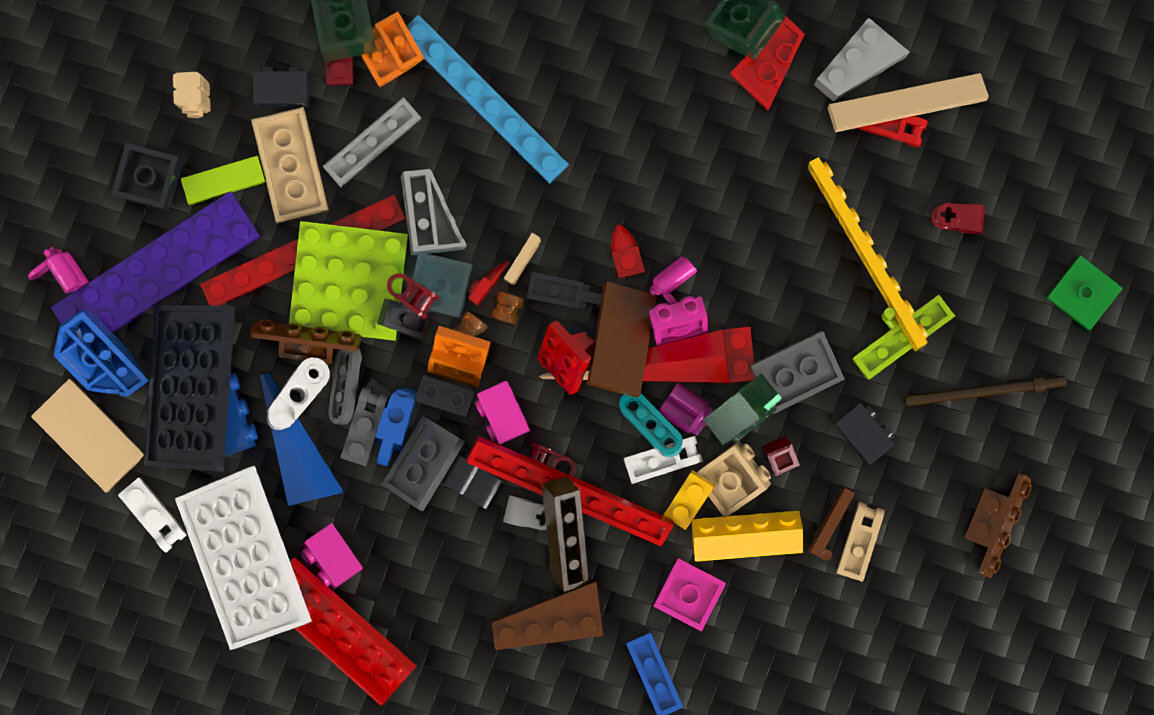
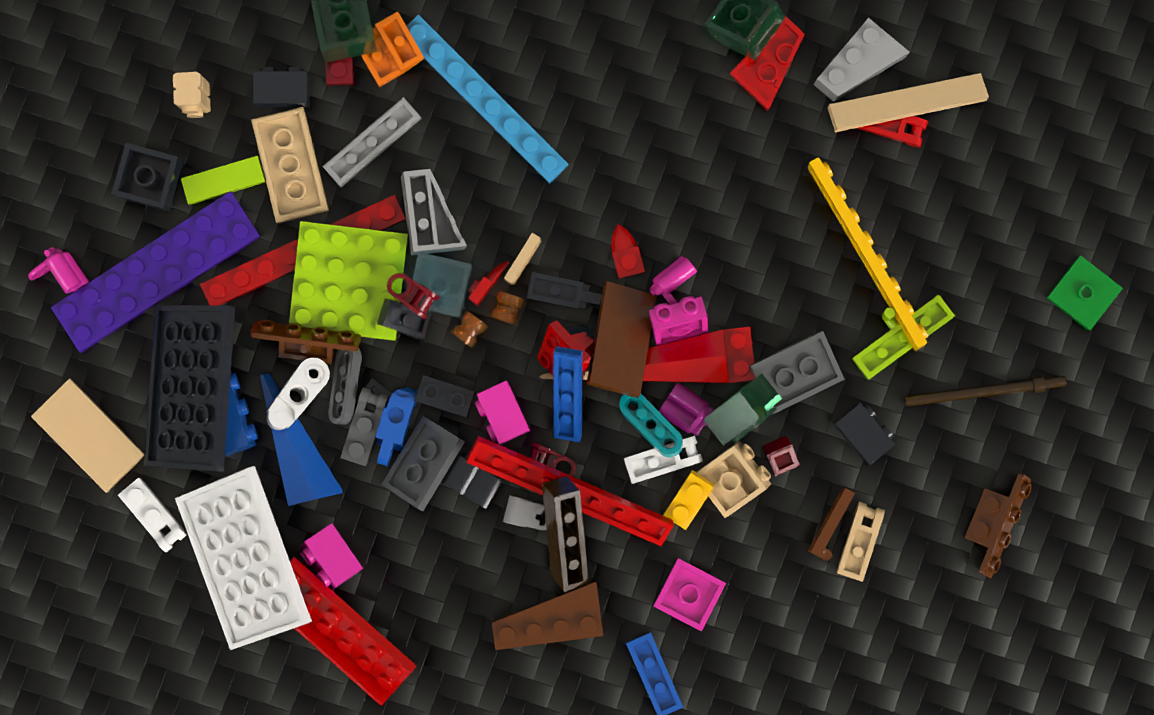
(97, 356): blue wedge -> none
(458, 356): orange slope -> none
(567, 394): none -> blue tile
(747, 536): yellow brick -> none
(963, 217): dark red piece -> none

